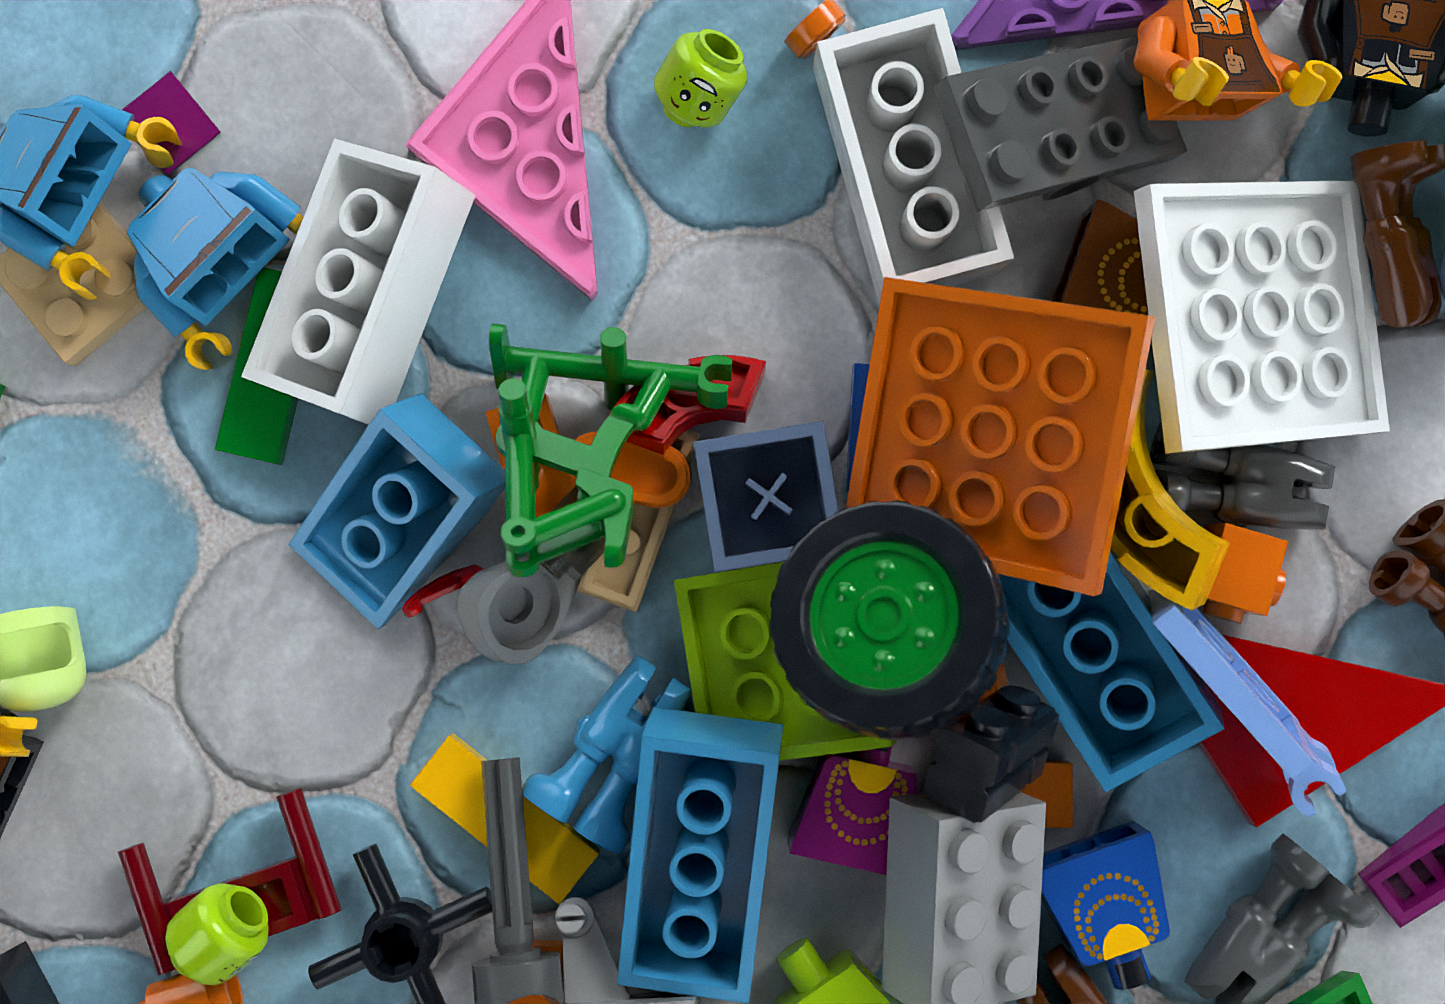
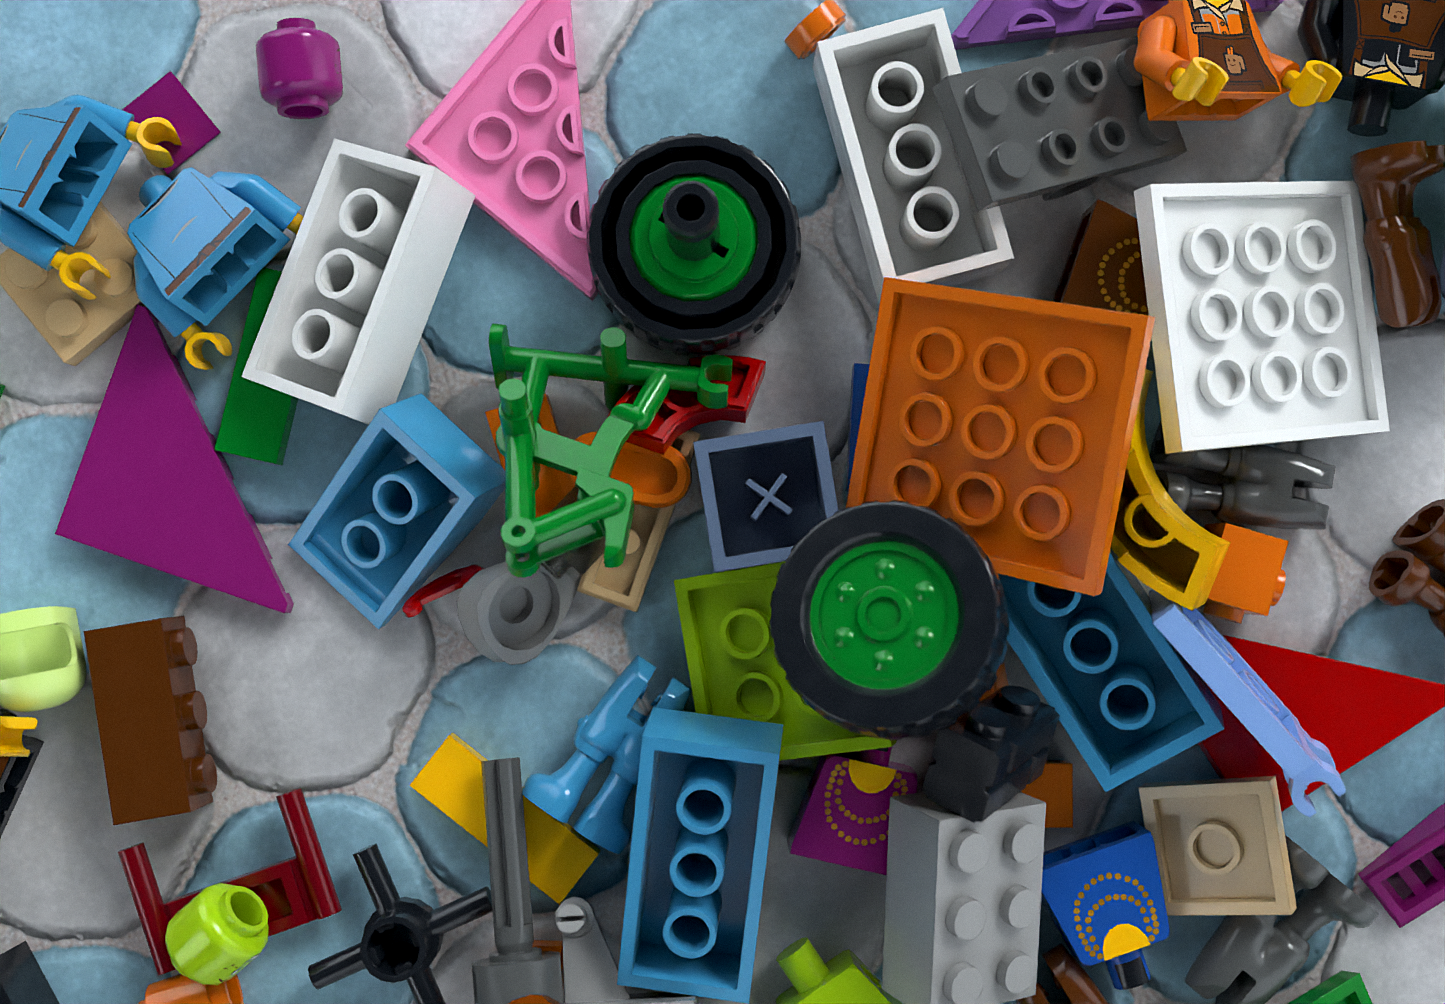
(150, 719): none -> reddish brown brick
(159, 486): none -> magenta tile
(299, 69): none -> magenta head
(694, 244): none -> black wheel
(700, 78): lime head -> none
(1220, 846): none -> tan plate

